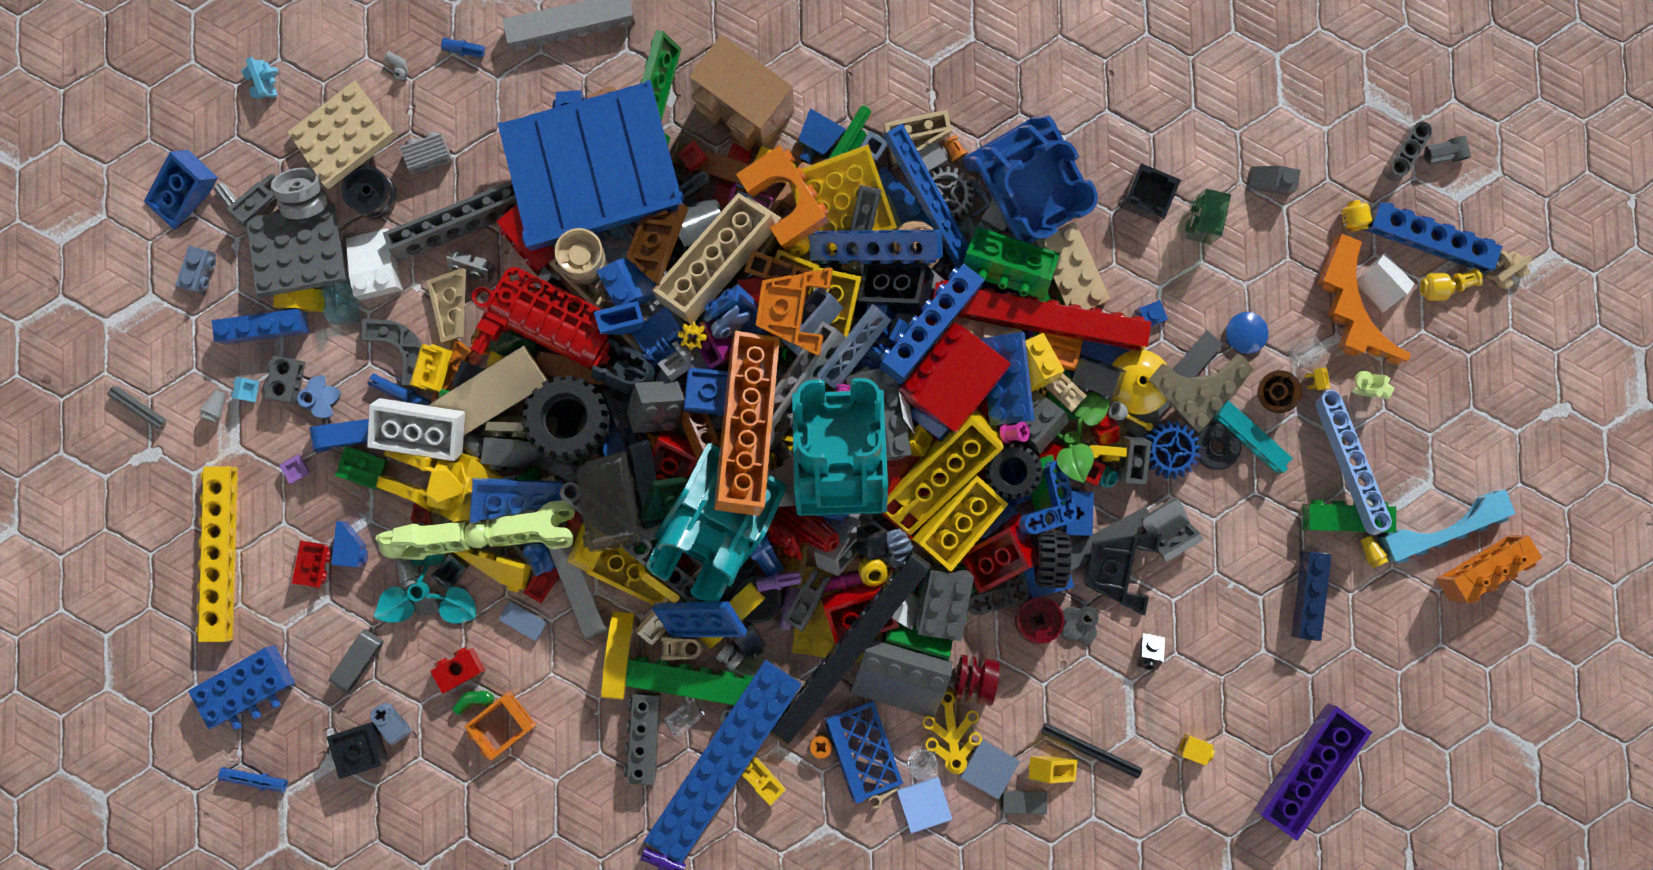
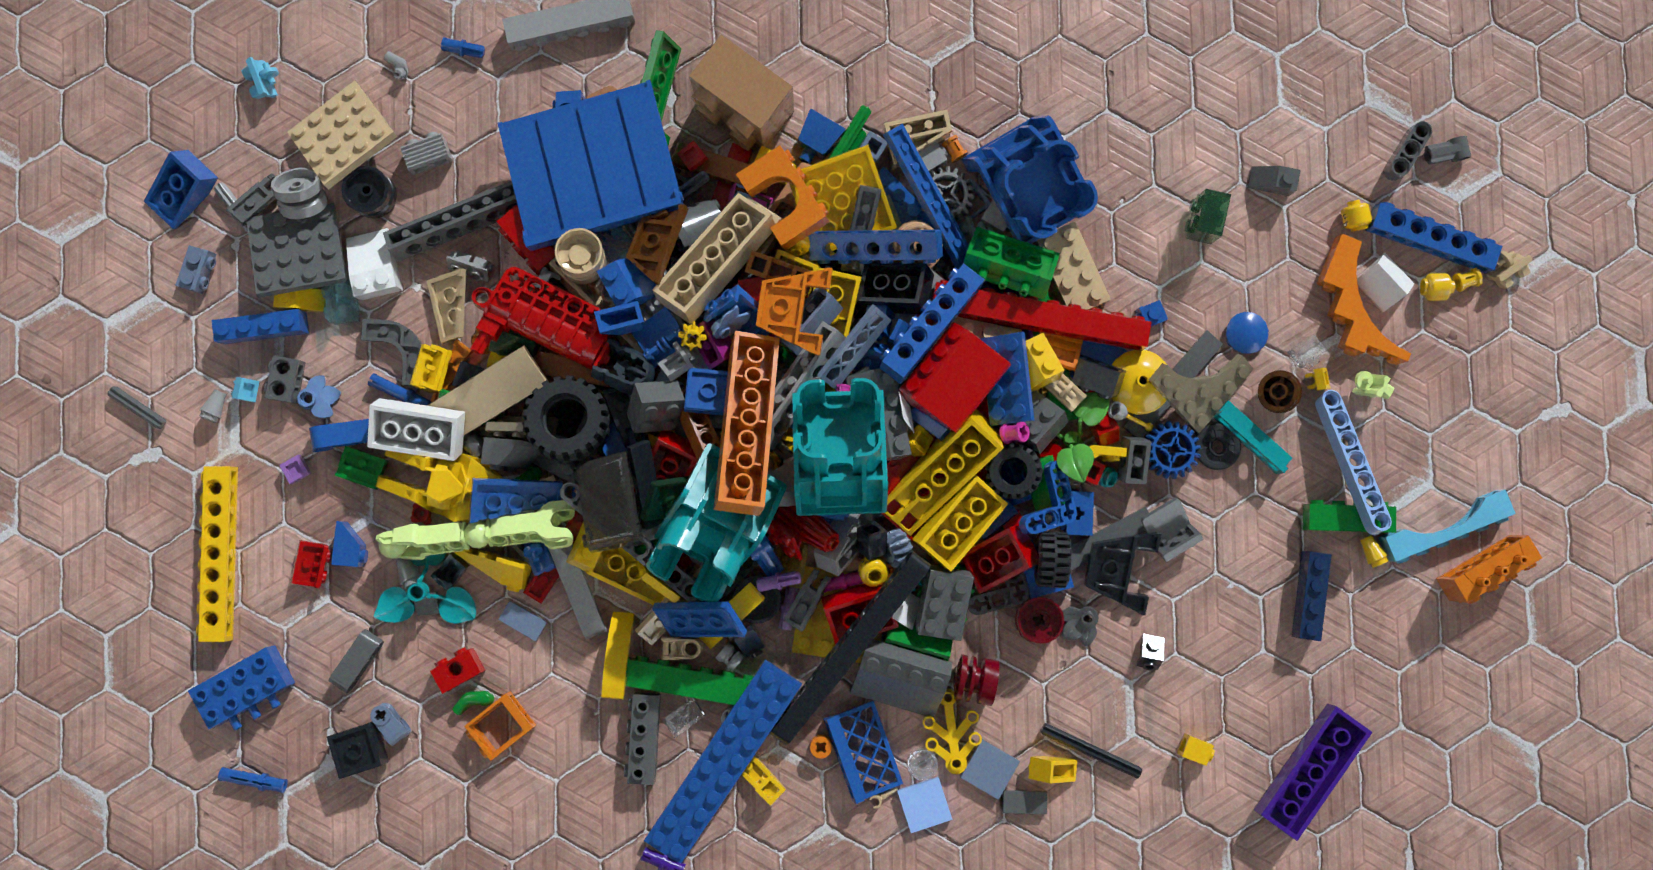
(1150, 193): black container -> none

